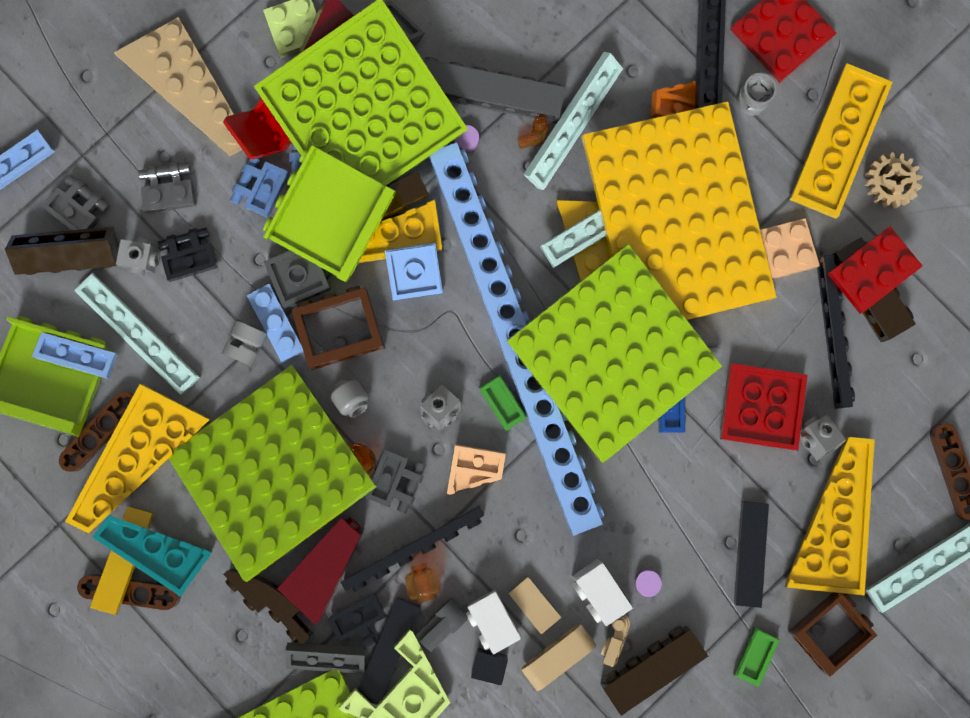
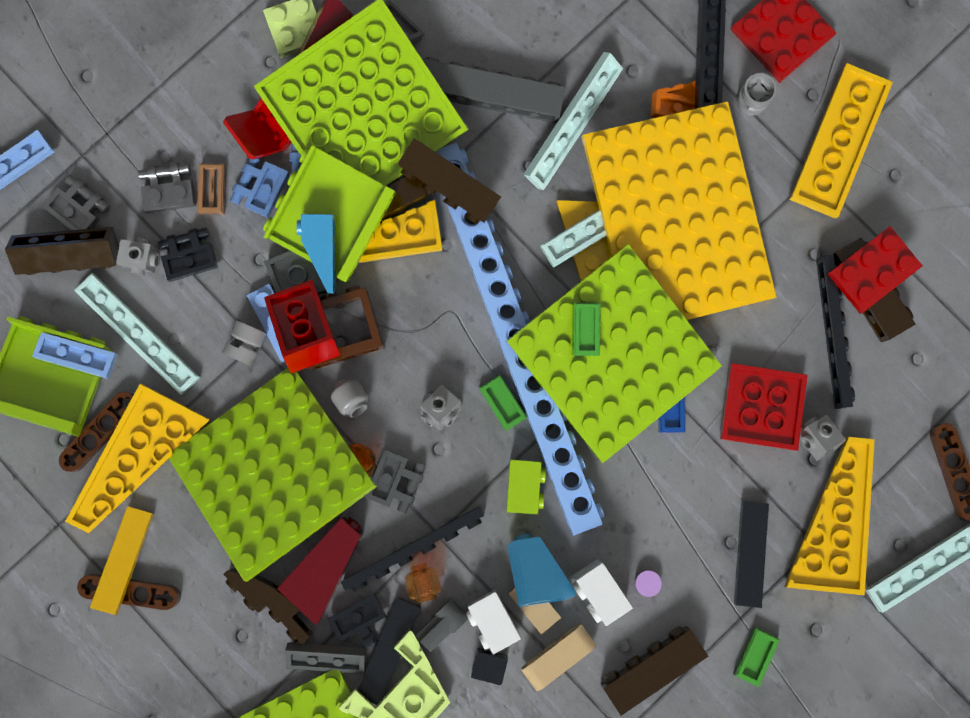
(157, 555): teal wing -> none
(179, 74): tan wing -> none
(211, 210): none -> medium nougat tile
(301, 326): none -> red slope
(319, 240): none -> dark azure slope
(413, 271): light blue tile -> none
(449, 180): none -> dark brown brick
(468, 140): lavender tile -> none
(474, 467): light nougat wing -> none
(524, 487): none -> lime brick
(536, 134): clear orange arm -> none
(537, 573): none -> dark azure slope
(586, 329): none -> bright green tile
(613, 646): tan plate -> none
(789, 248): light nougat plate -> none
(845, 652): reddish brown window -> none
(887, 189): tan gear -> none

